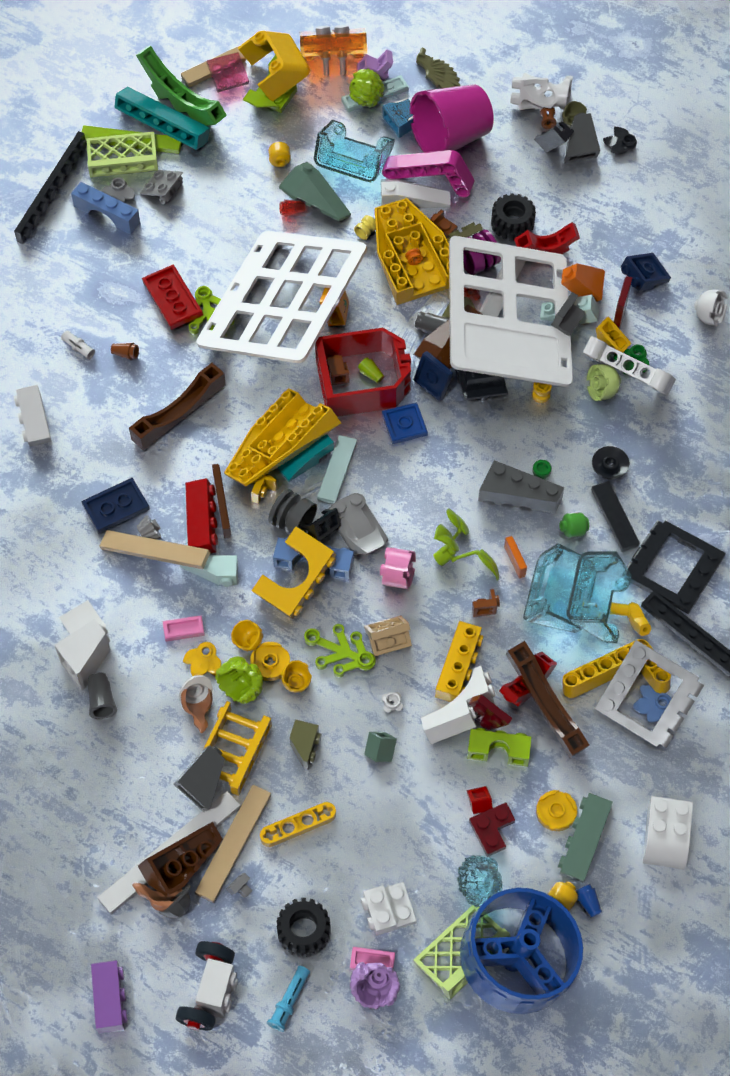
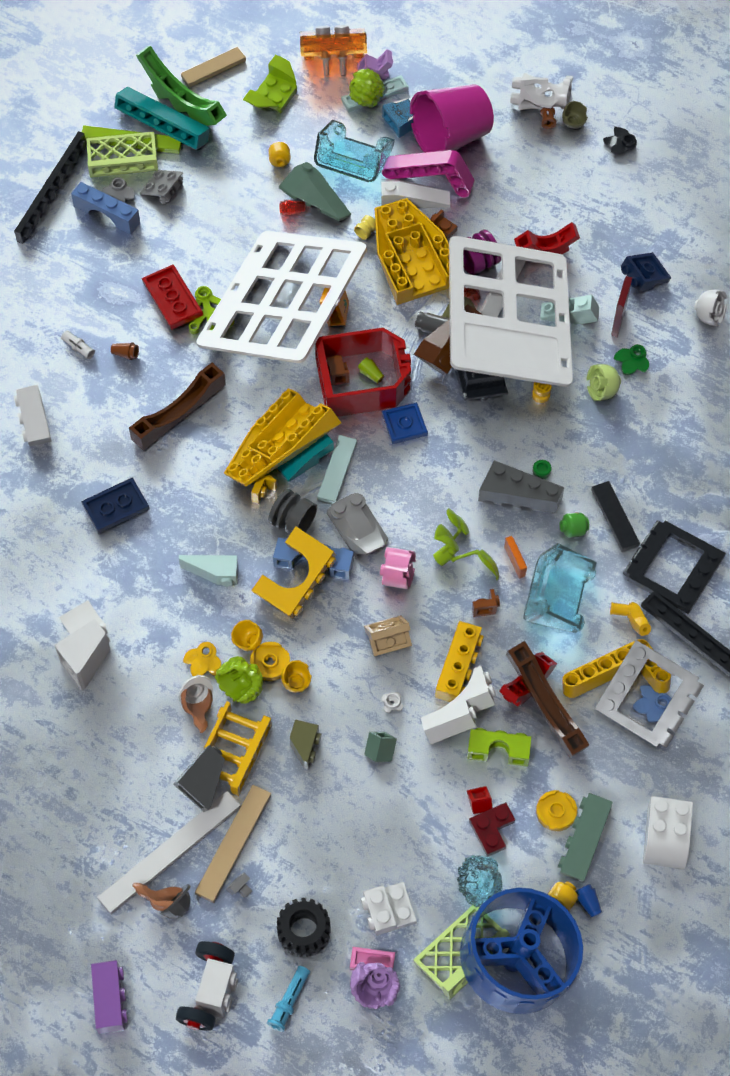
(100, 697): dark grey plant -> none
(149, 528): light grey piece -> none
(155, 549): tan tile -> none
(177, 863): reddish brown wedge -> none
(183, 628): bright pink tile -> none
(200, 514): red brick -> none
(221, 501): reddish brown tile -> none
(227, 72): clear pink plate -> none
(285, 70): yellow windscreen -> none
(299, 827): yellow beam -> none
(324, 525): black hinge -> none
(341, 651): lime plant -> none
(414, 256): orange bush -> none
(433, 376): dark blue tile -> none
(437, 71): olive animal -> none
(466, 231): olive plate -> none
(489, 714): dark red plate -> none
(512, 206): black tyre -> none
(554, 137): black hinge -> none
(568, 316): dark grey panel -> none
(583, 141): dark grey slope -> none
(584, 280): orange slope -> none
(592, 591): clear light blue windscreen -> none
(601, 351): white beam -> none
(610, 456): black dish -> none
(612, 335): yellow slope -> none

